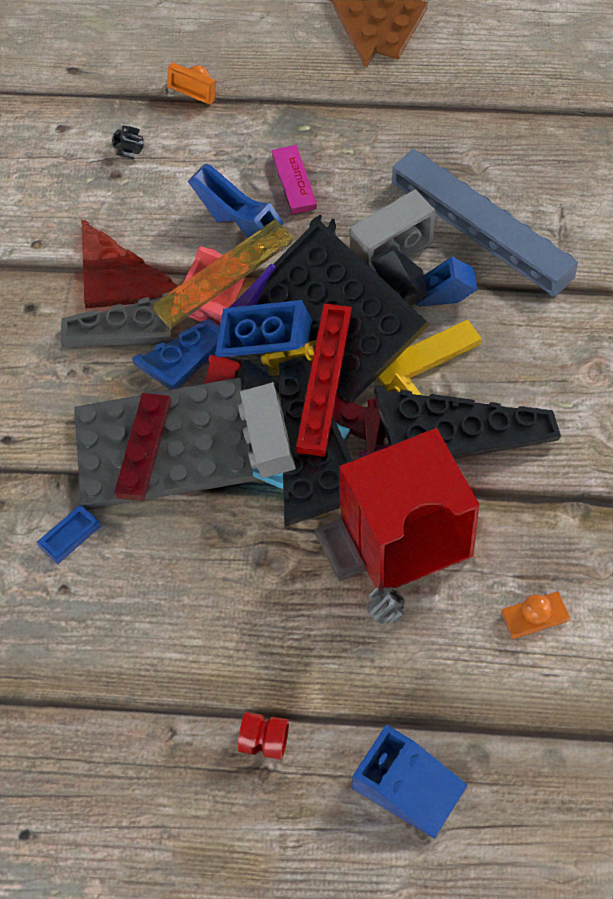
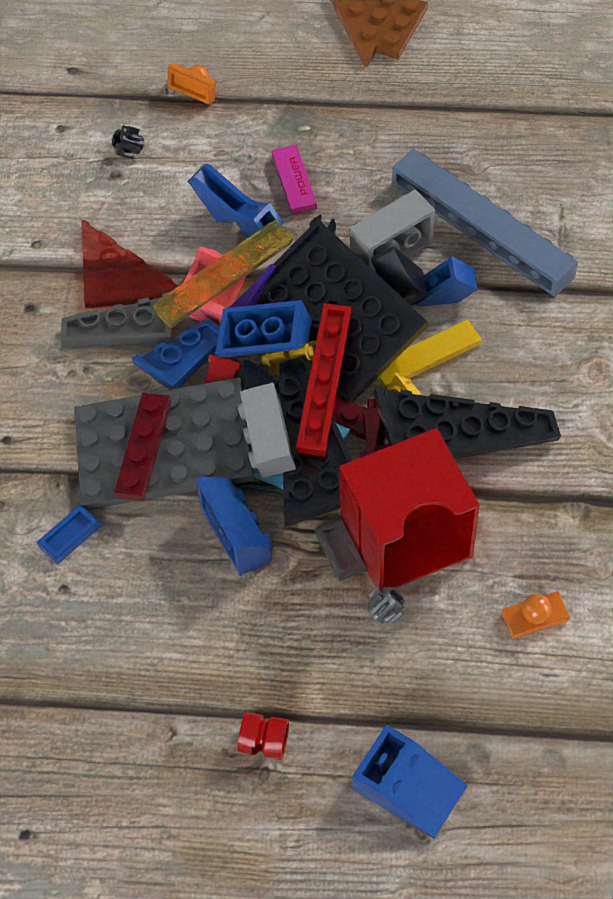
(234, 524): none -> blue slope

